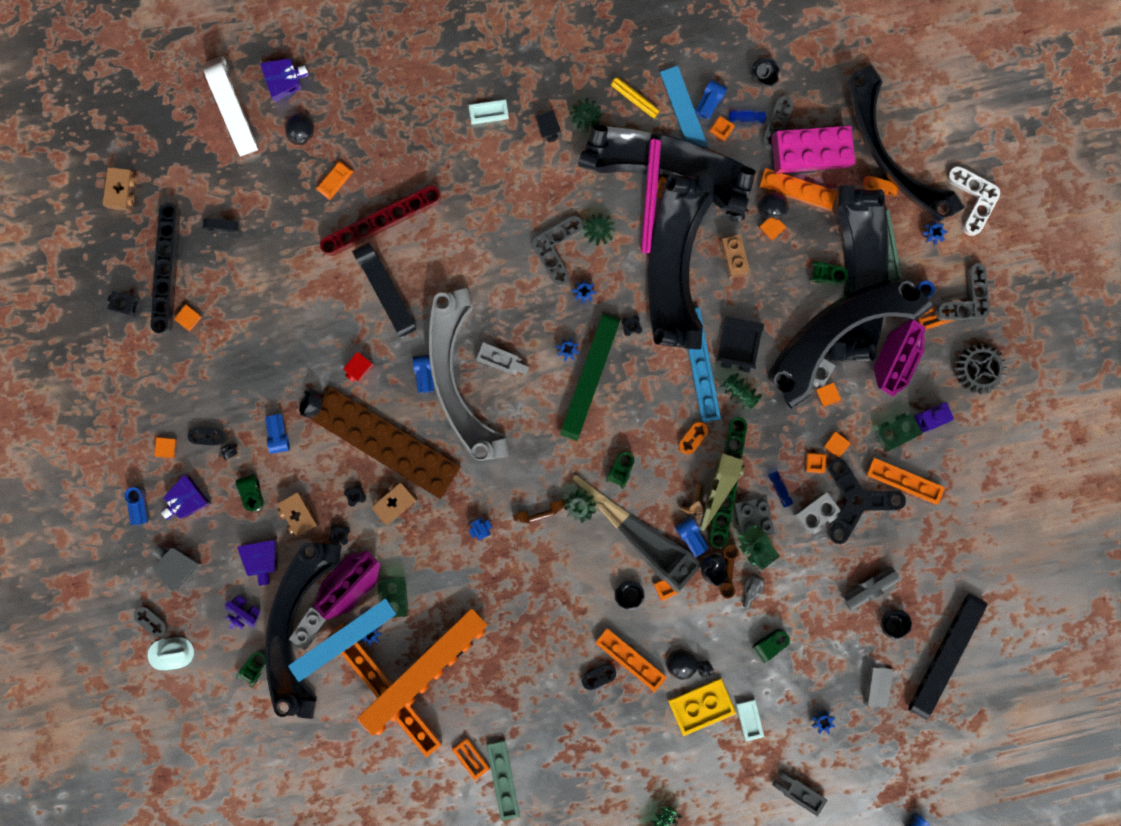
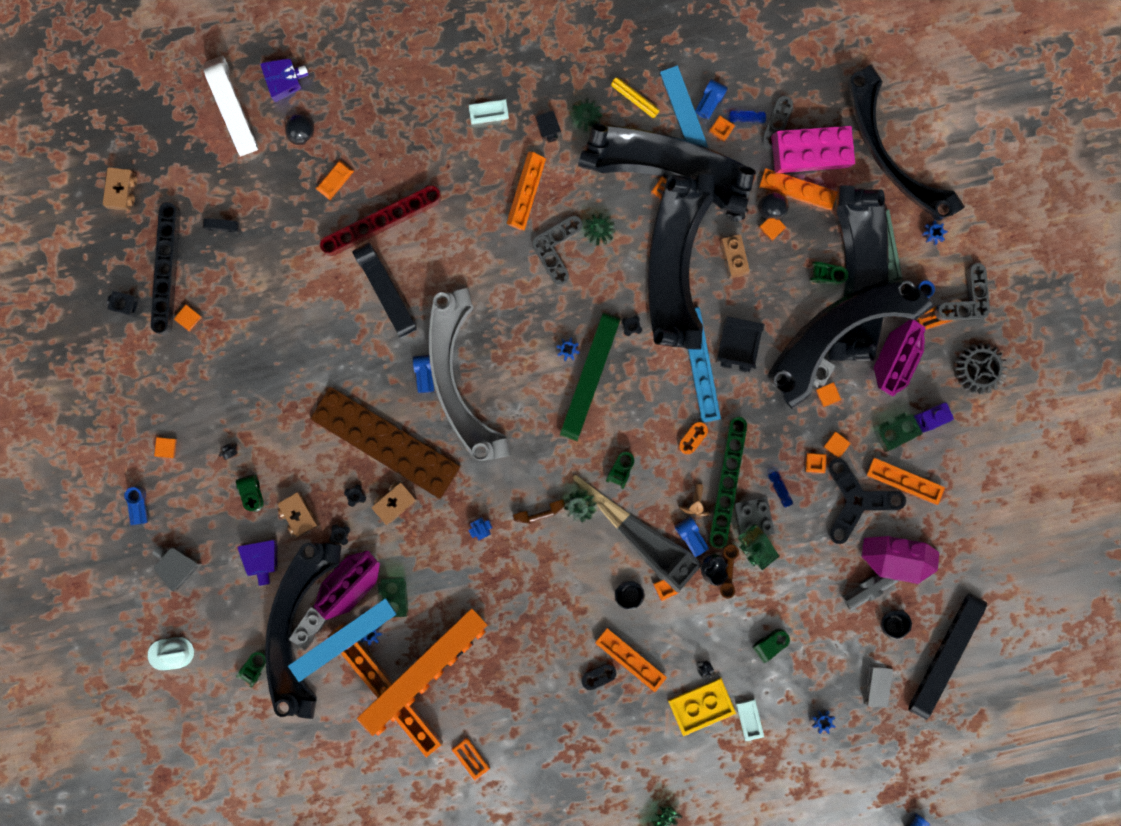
(147, 625): dark grey beam -> none
(184, 499): dark purple torso -> none
(206, 440): black beam -> none
(249, 618): dark purple hips -> none
(277, 438): blue piece -> none
(311, 403): black hair -> none
(357, 367): red brick -> none
(500, 360): light grey hinge -> none
(503, 780): sand green tile -> none
(526, 191): none -> orange plate
(579, 294): blue gear -> none
(650, 195): dark pink axle -> none
(681, 664): black hair -> none
(724, 478): olive wedge -> none
(741, 392): clear green piece -> none
(753, 588): dark grey piece -> none
(765, 71): black hair -> none
(801, 794): dark grey hinge -> none
(814, 509): light grey brick -> none
(874, 183): orange beam -> none
(900, 558): none -> magenta wedge
(983, 198): white beam -> none

